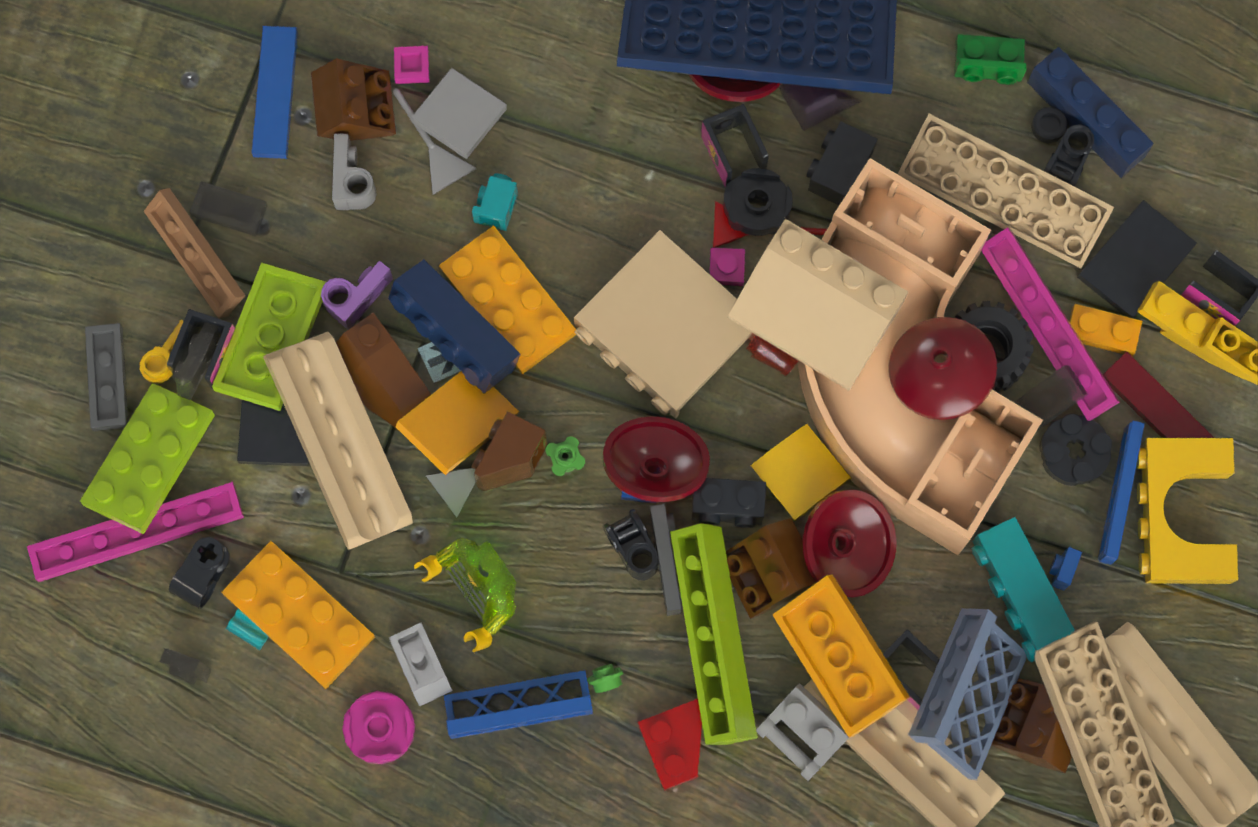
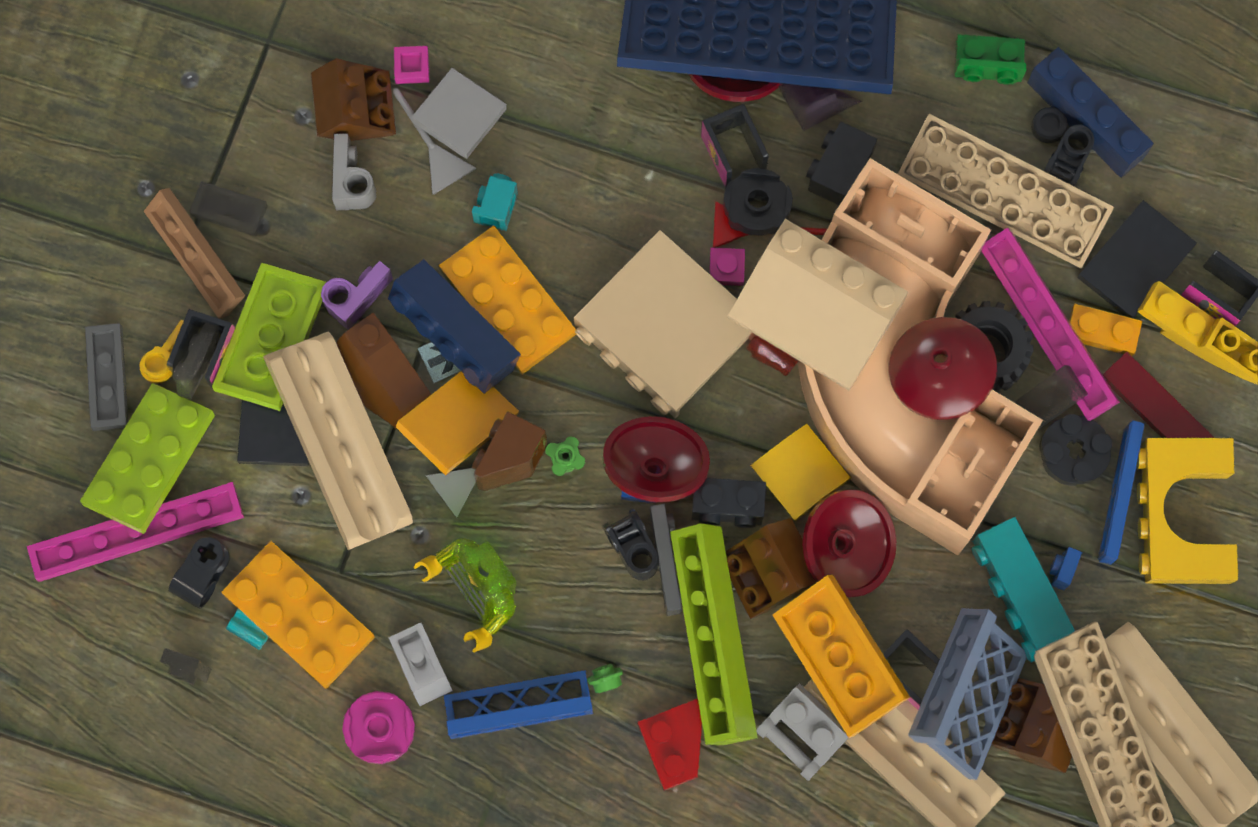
(274, 92): blue tile -> none

